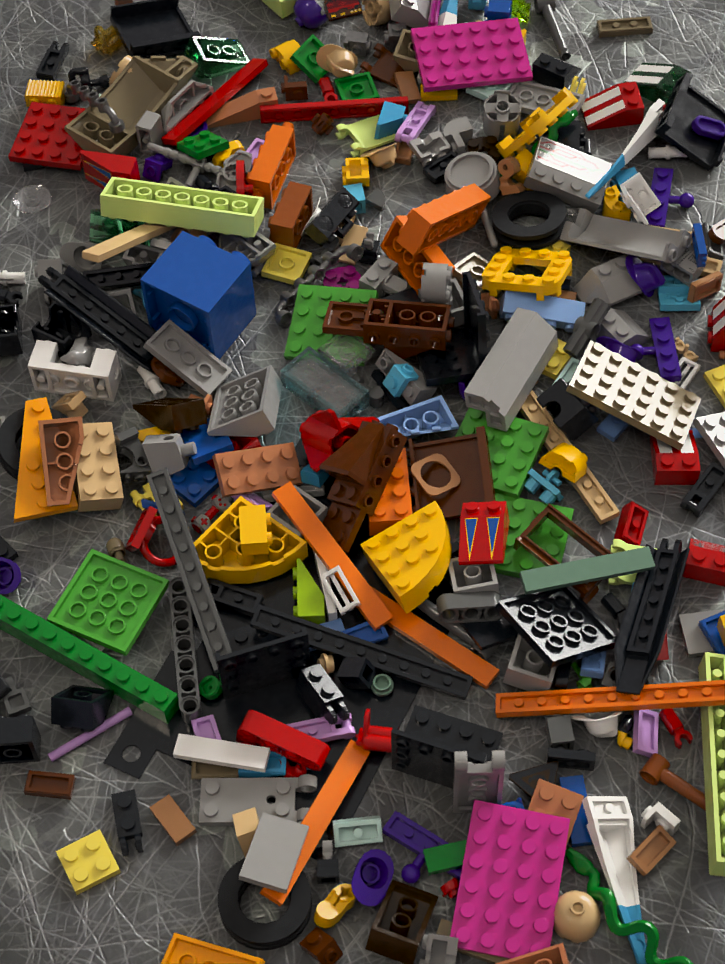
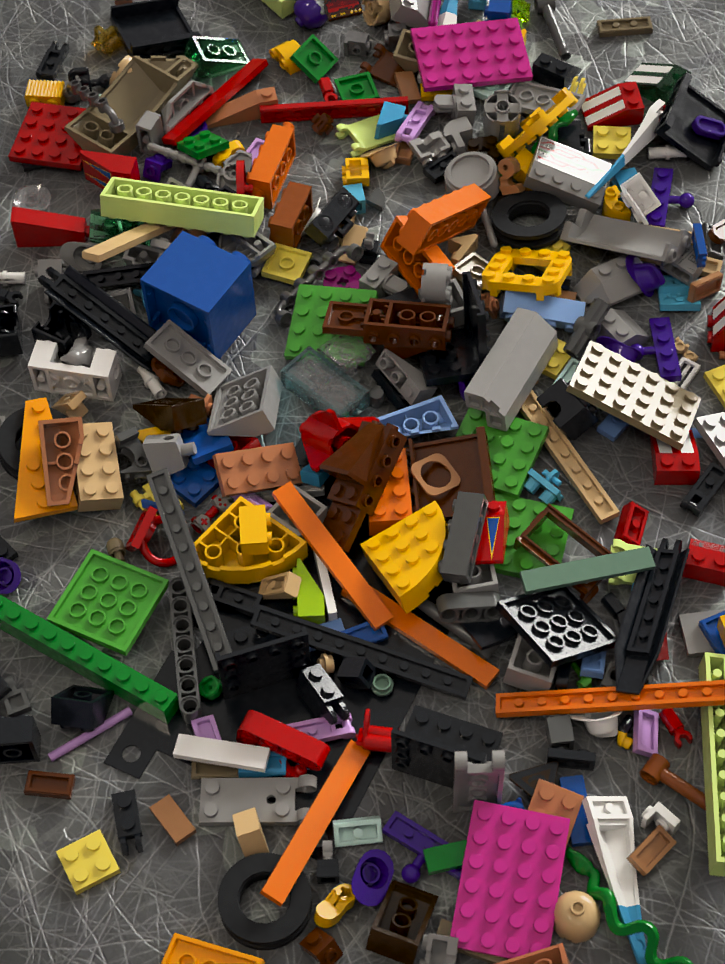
(47, 229): none -> red slope
(274, 853): light grey tile -> none
(280, 586): none -> tan slope
(294, 90): reddish brown bracket -> none
(337, 60): tan piece -> none
(349, 606): white tile -> none
(399, 378): medium azure bracket -> none
(450, 888): red plate -> none
(458, 104): none -> light grey brick
(462, 247): none -> tan slope
(463, 537): none -> dark grey brick
(568, 459): yellow cylinder -> none
(610, 141): none -> light yellow plate

